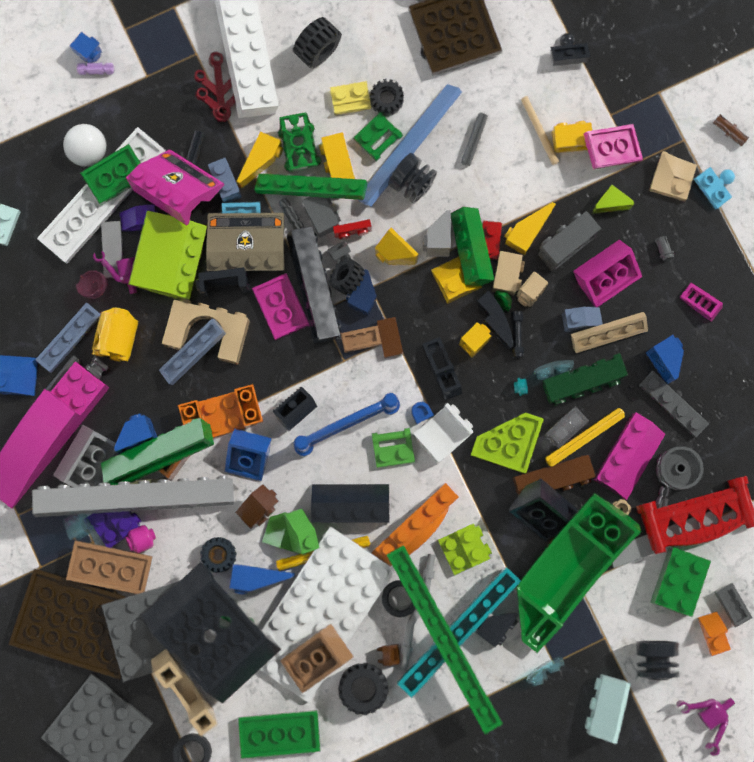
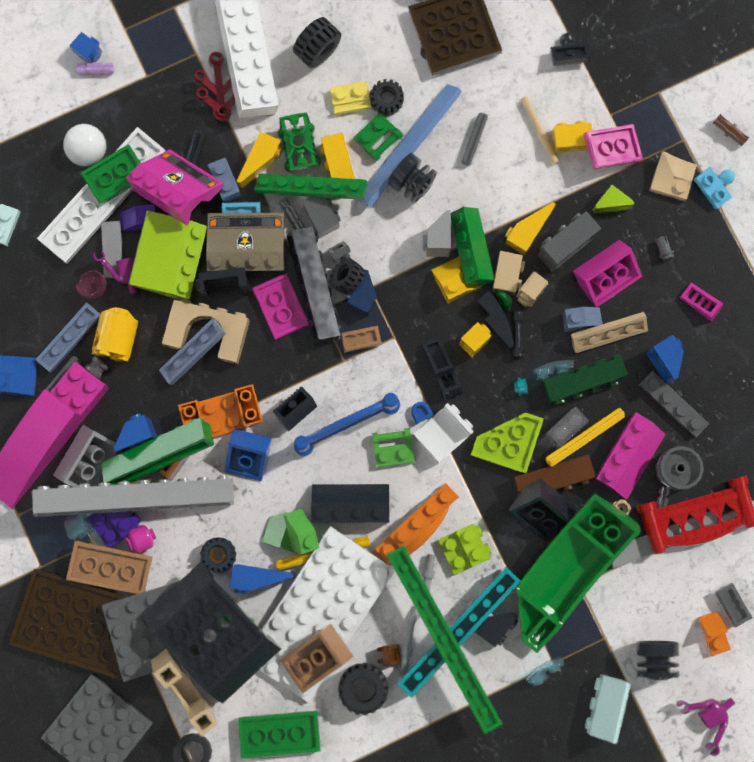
(258, 507): reddish brown brick -> none
(345, 230): red plate -> none
(385, 601): black tyre -> none
(390, 337): reddish brown tile -> none
(395, 250): yellow slope -> none
(492, 234): red plate -> none
(680, 581): green brick -> none

